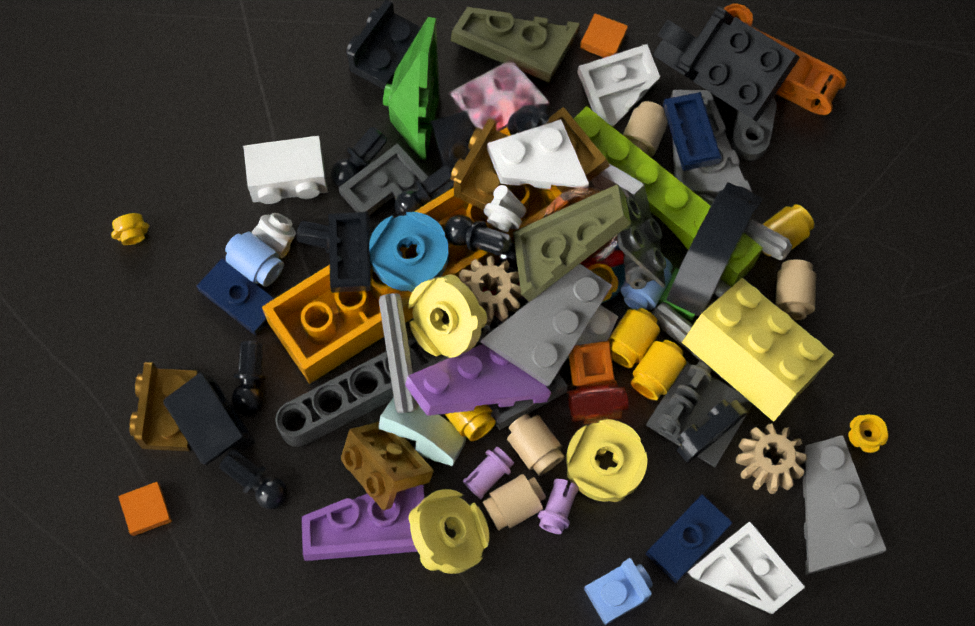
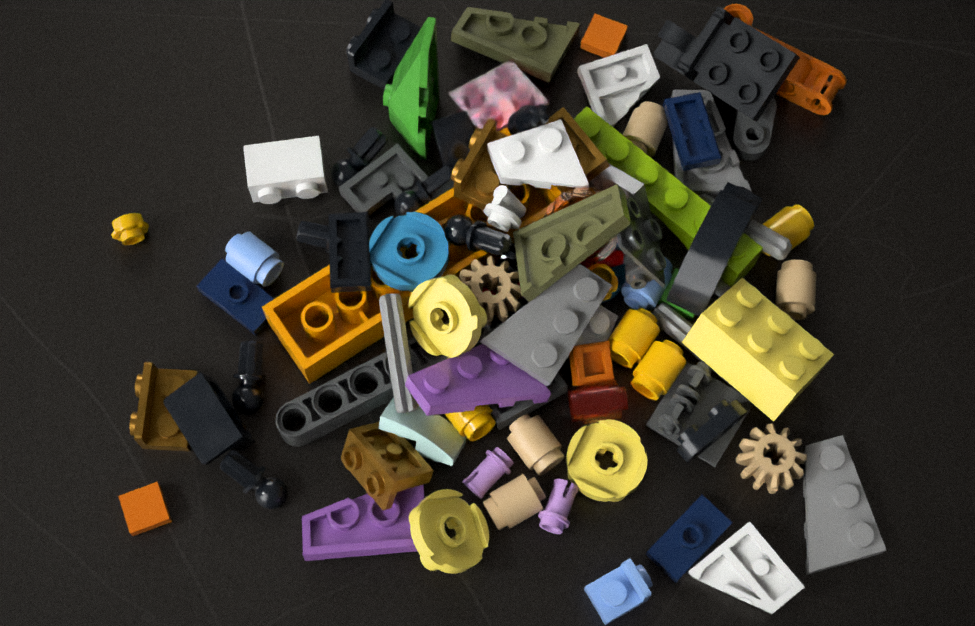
(275, 232): white plate -> none
(878, 431): yellow plate -> none

